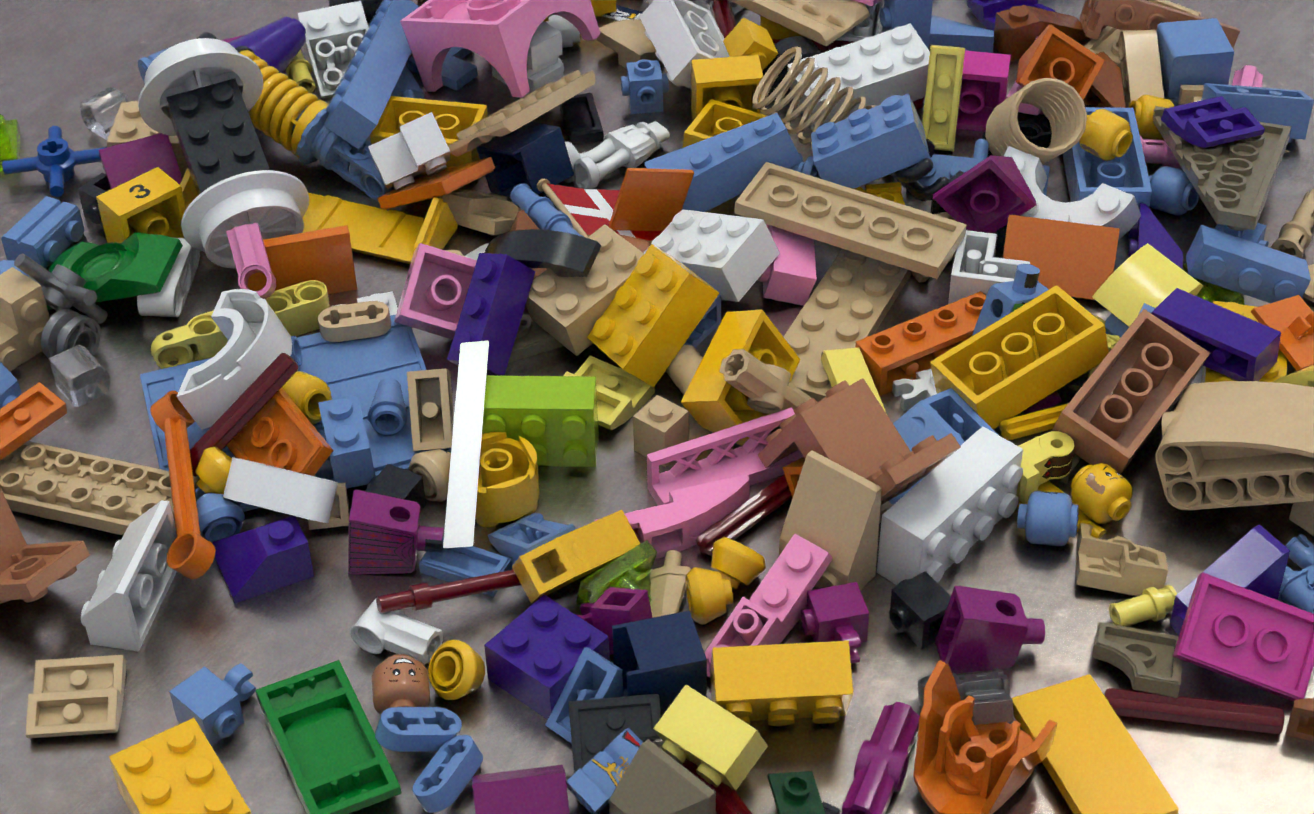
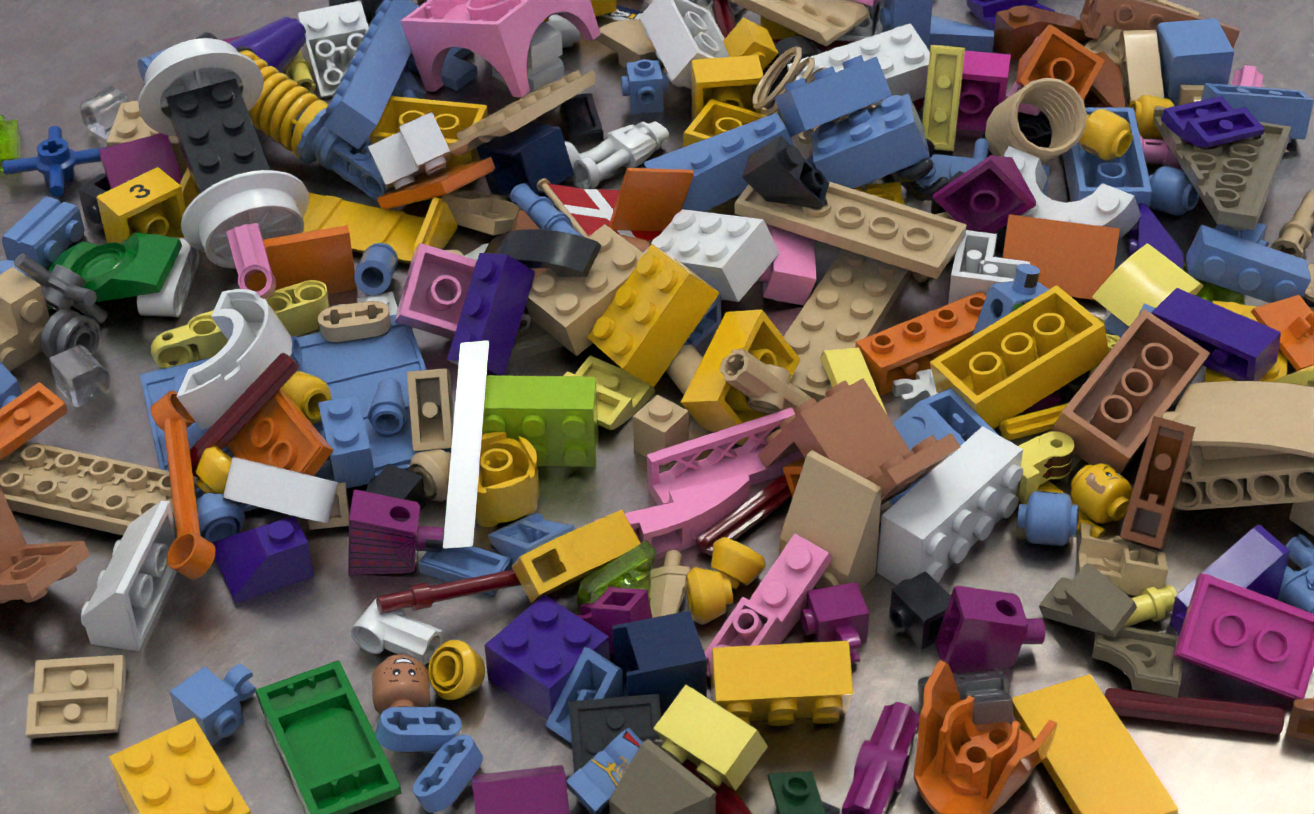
(376, 269): none -> medium blue piece
(785, 176): none -> black slope
(832, 94): none -> medium blue brick
(1088, 603): none -> dark tan slope
(1158, 483): none -> dark orange slope

